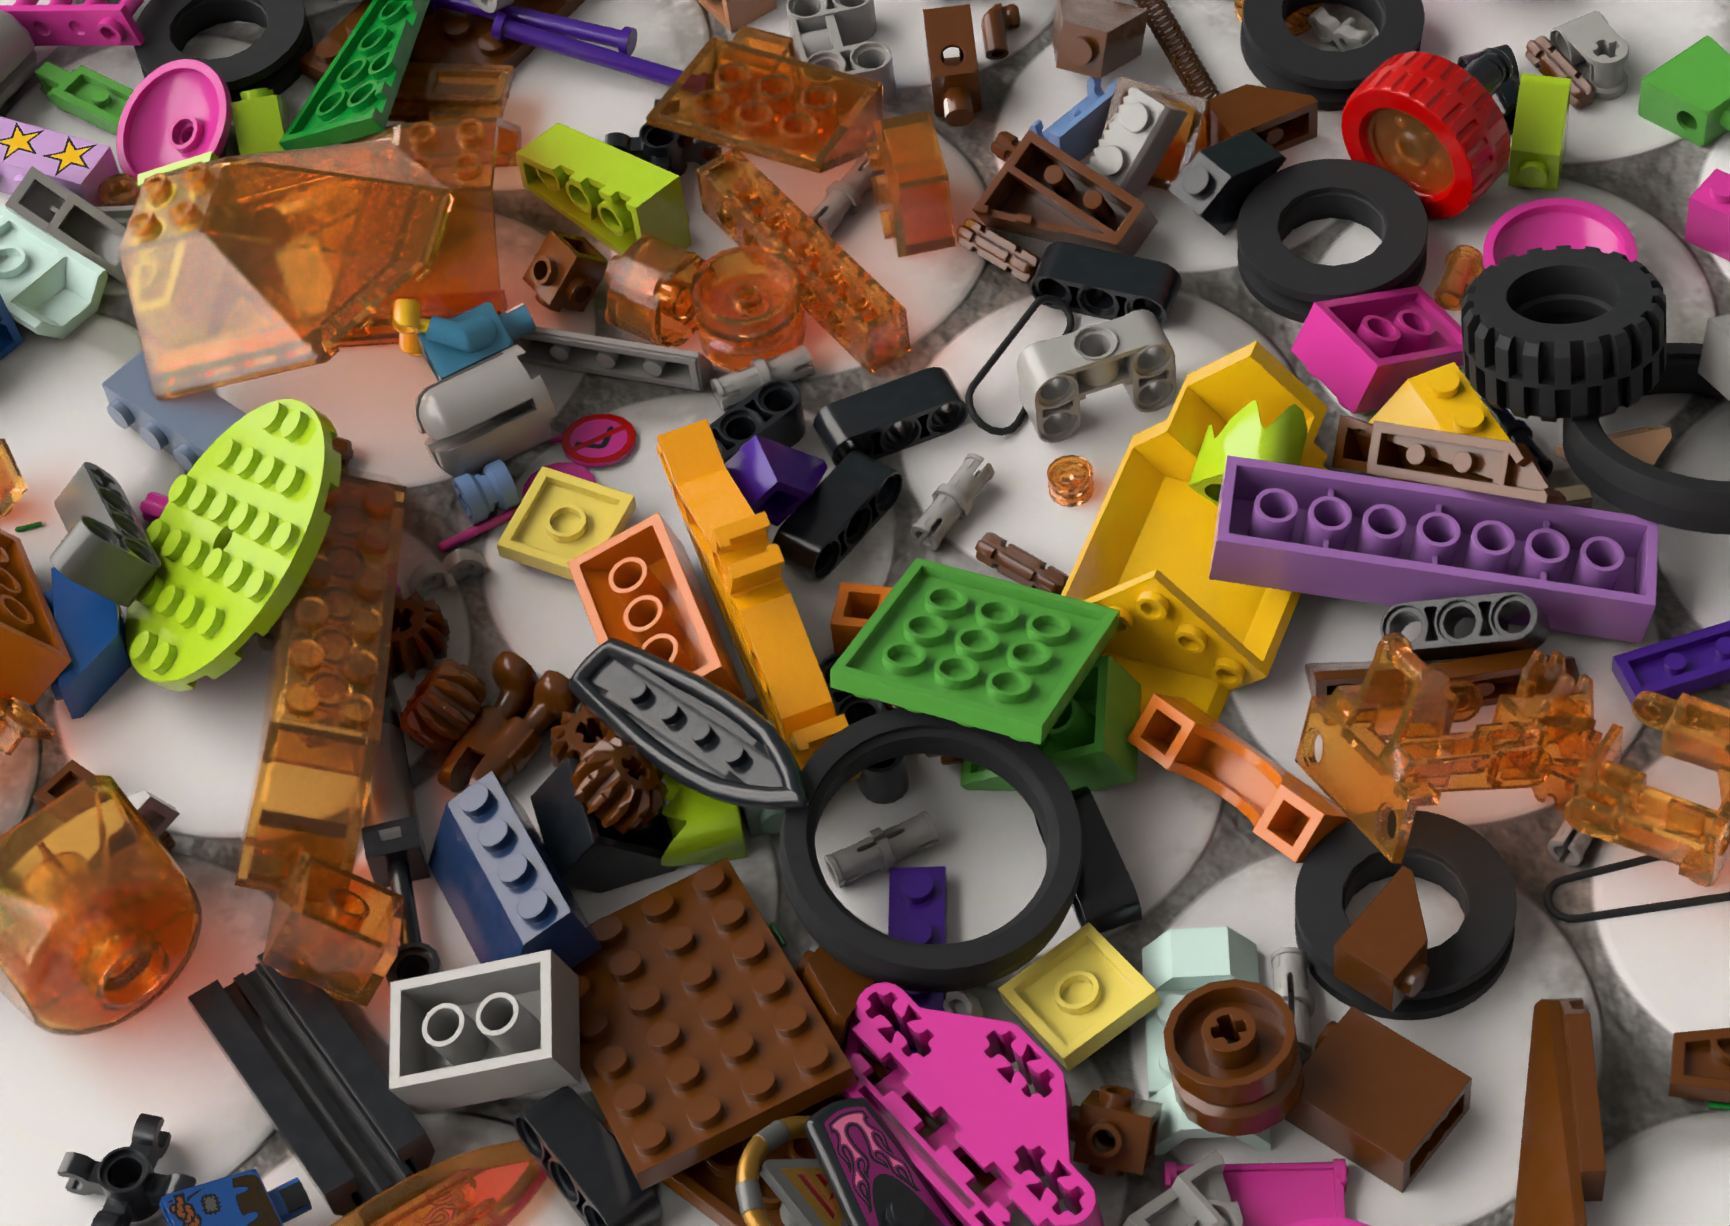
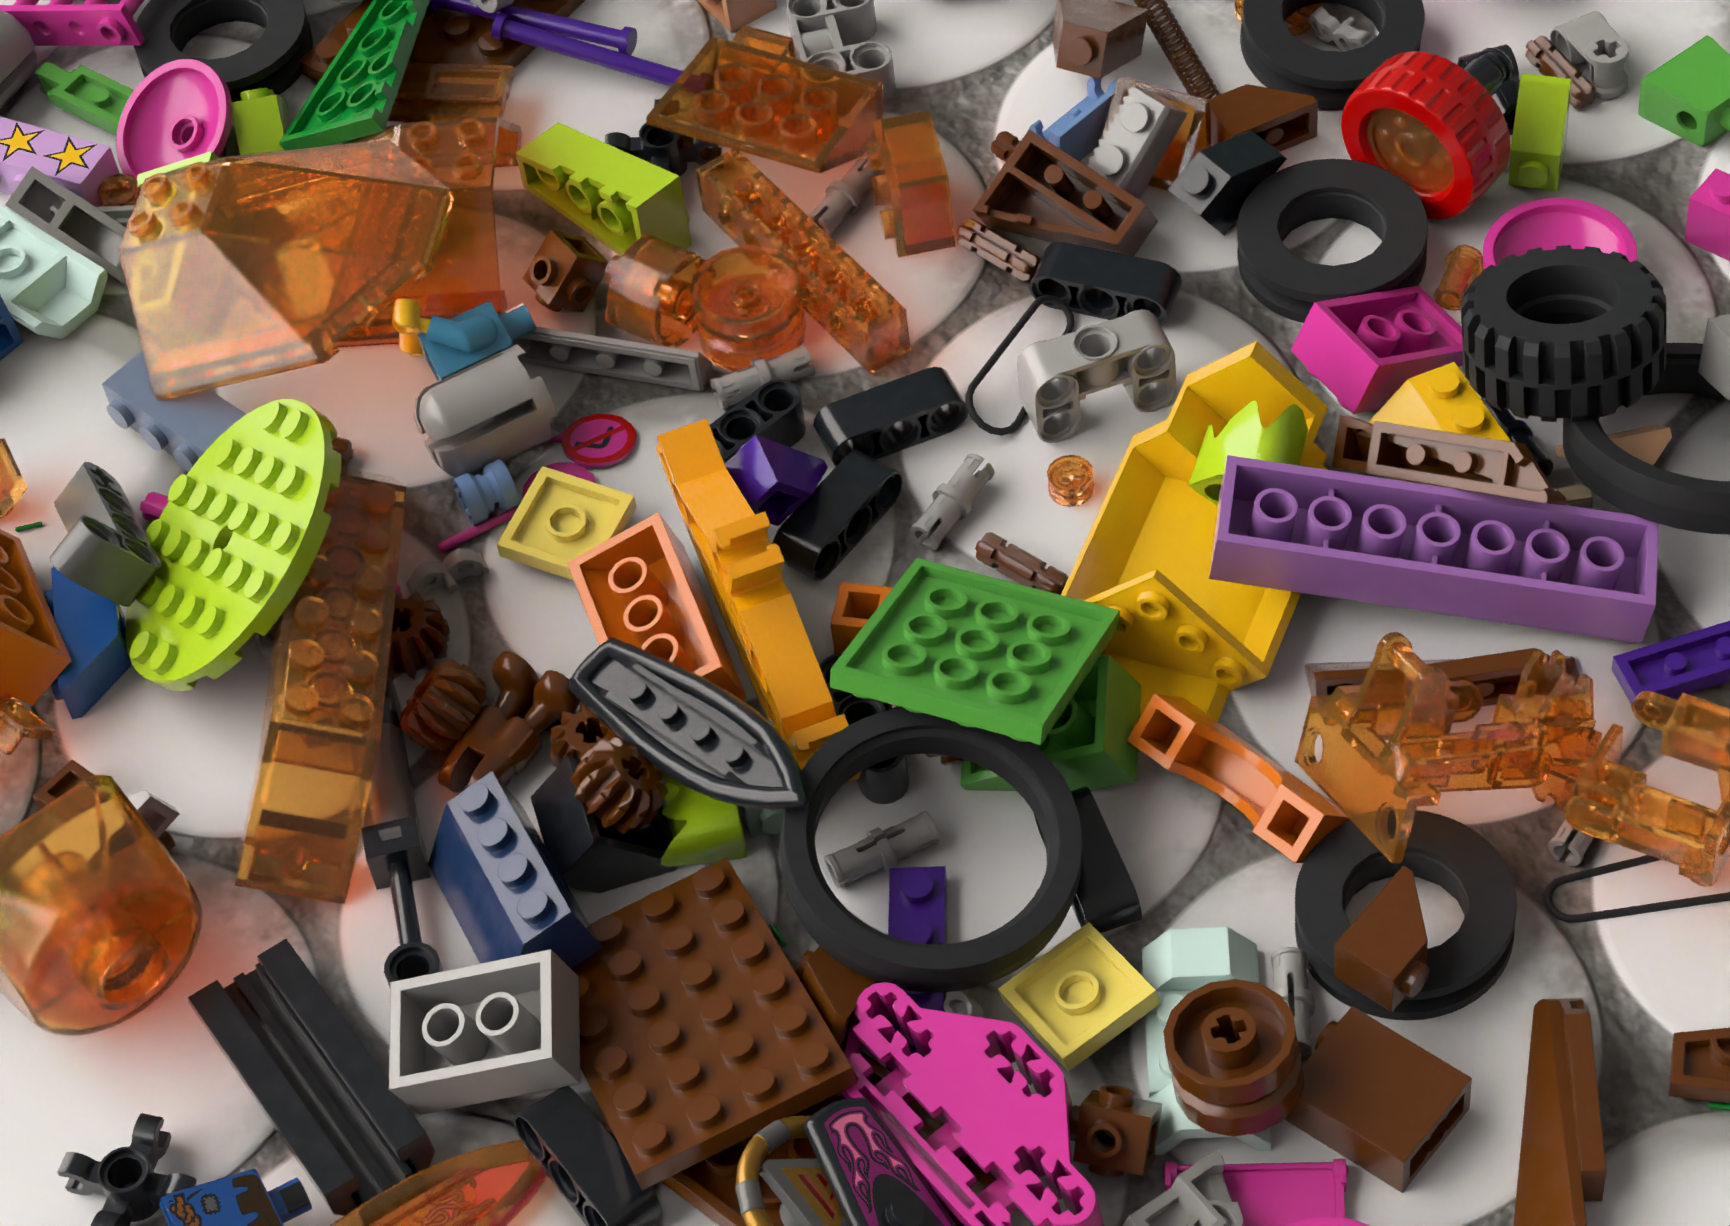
(334, 930): clear orange brick -> none
(953, 79): reddish brown torso -> none
(994, 29): reddish brown arm -> none
(1490, 631): black beam -> none

